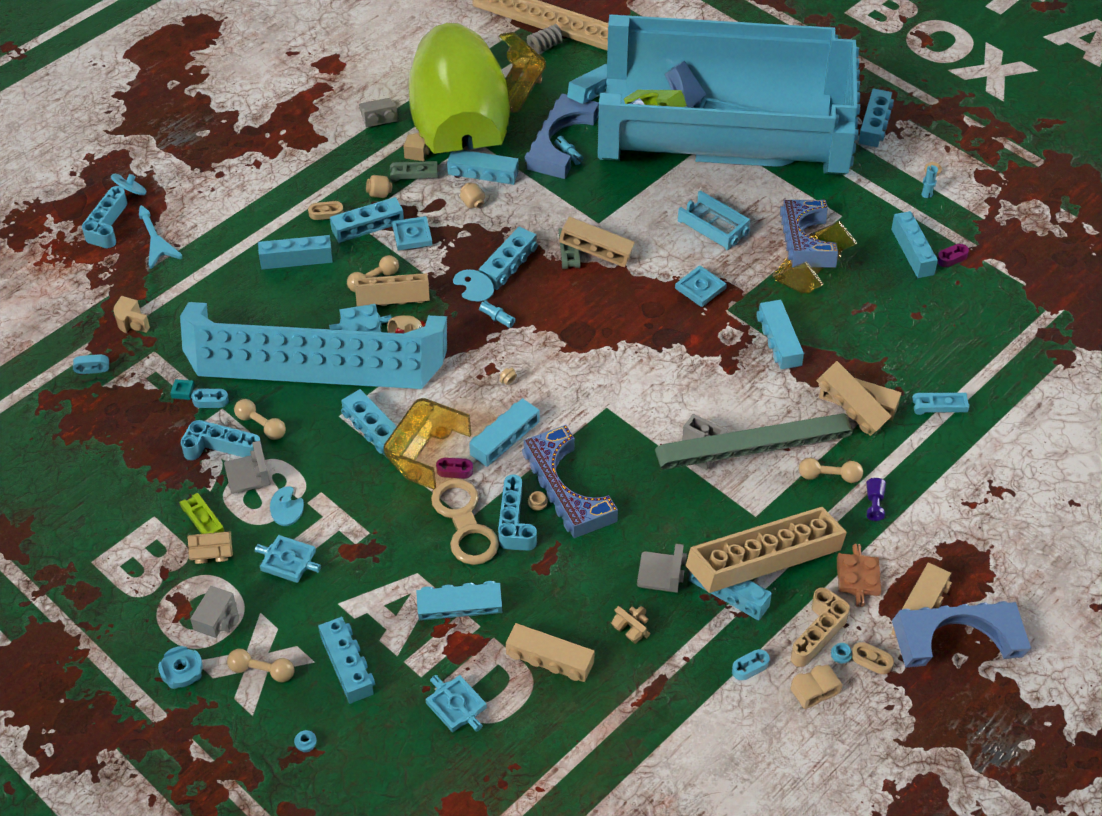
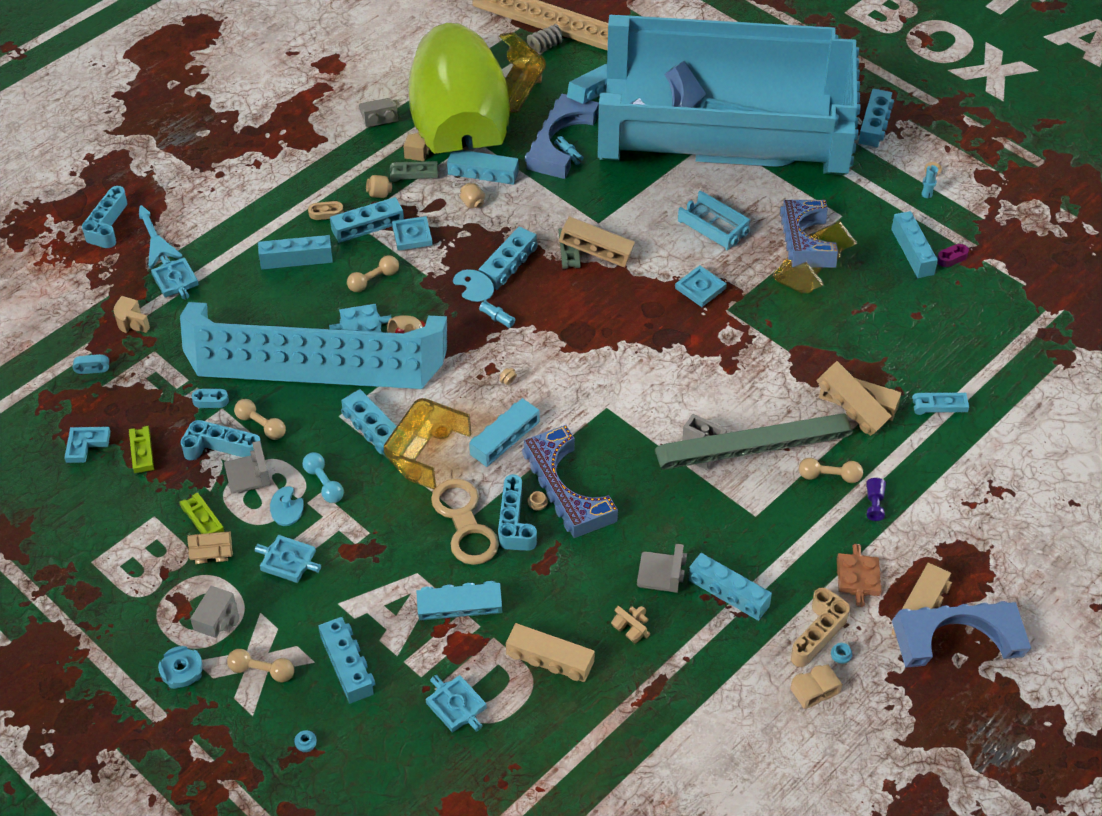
(83, 437): none -> medium azure plate
(129, 184): medium azure piece -> none
(141, 449): none -> lime plate
(174, 277): none -> medium azure plate
(182, 389): teal plate -> none
(332, 490): none -> medium azure piece
(392, 289): tan brick -> none
(454, 468): magenta beam -> none
(658, 97): lime arch -> none
(749, 662): medium azure beam -> none
(765, 549): tan brick -> none
(780, 334): medium azure brick -> none
(872, 658): tan plate -> none

